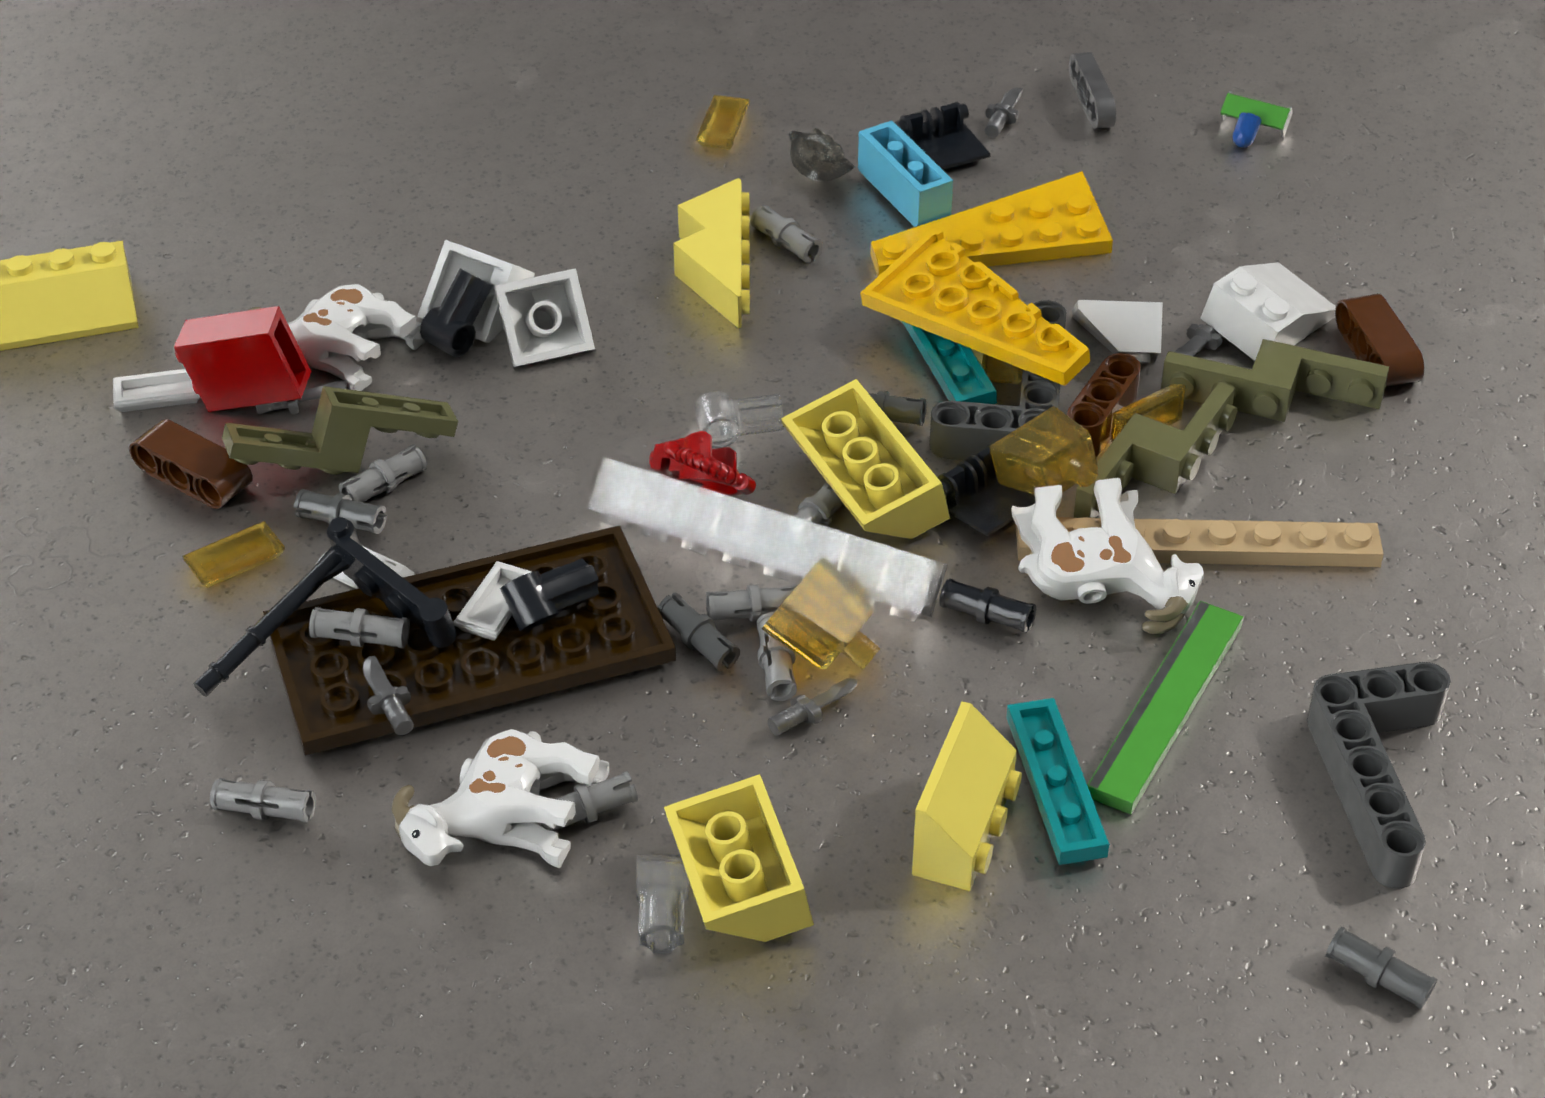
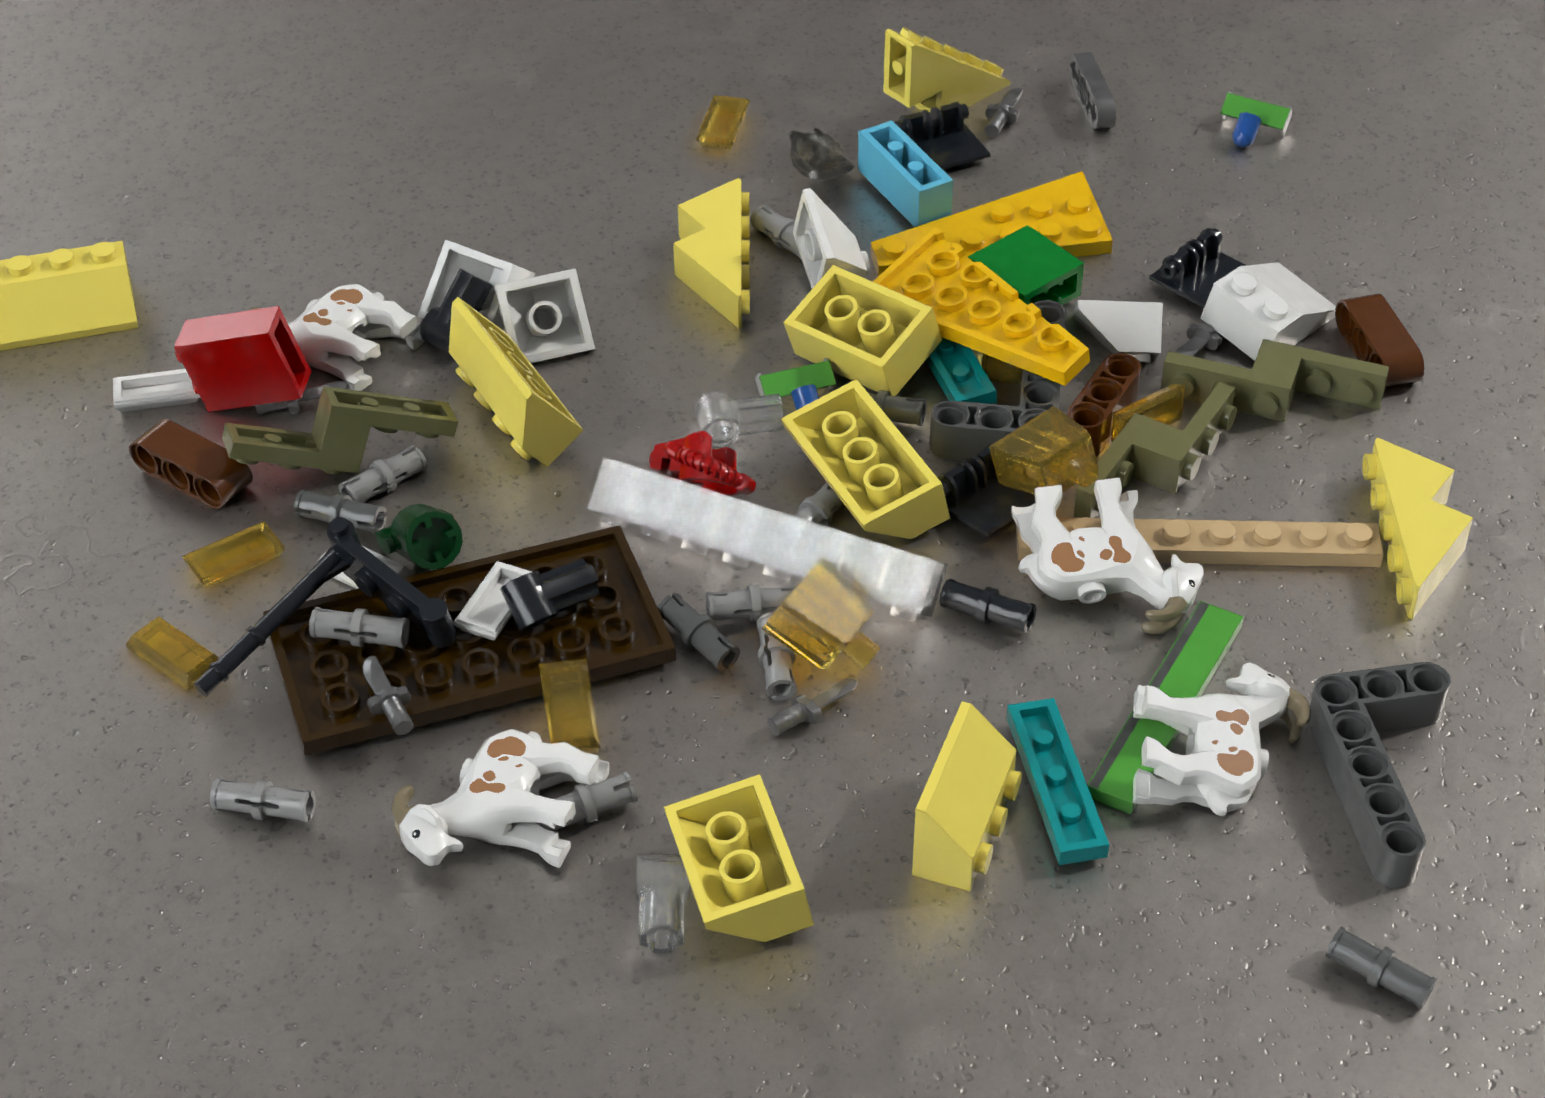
(171, 652): none -> clear yellow tile
(423, 536): none -> dark green piece
(509, 386): none -> light yellow slope
(569, 703): none -> clear yellow tile
(798, 382): none -> bright green piece
(825, 240): none -> white slope
(863, 330): none -> light yellow brick
(935, 74): none -> light yellow slope
(1034, 266): none -> green brick
(1196, 267): none -> black hinge
(1222, 740): none -> white animal
(1418, 527): none -> light yellow slope

